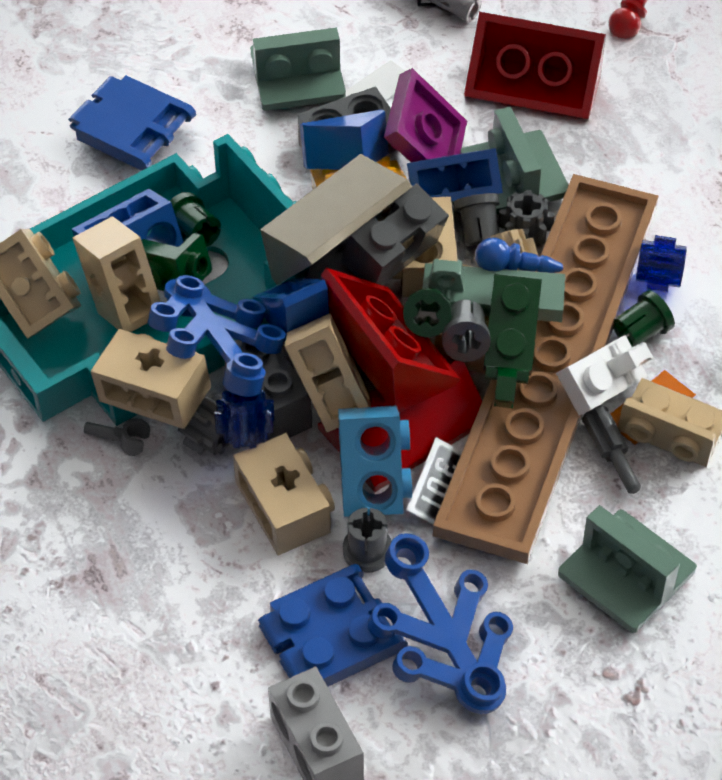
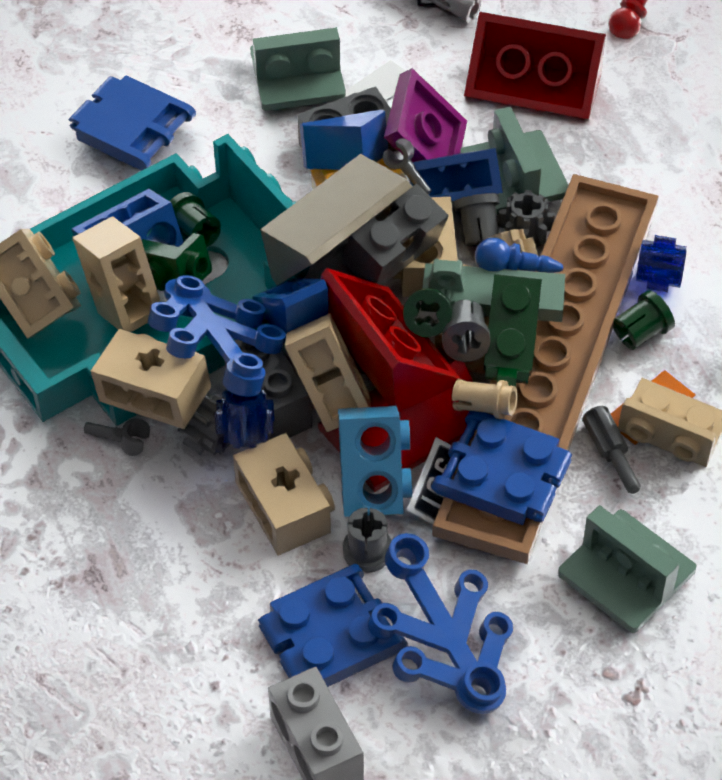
(406, 164): none -> dark grey hand
(484, 397): none -> tan pin
(504, 469): none -> blue plate
(604, 373): white hinge -> none

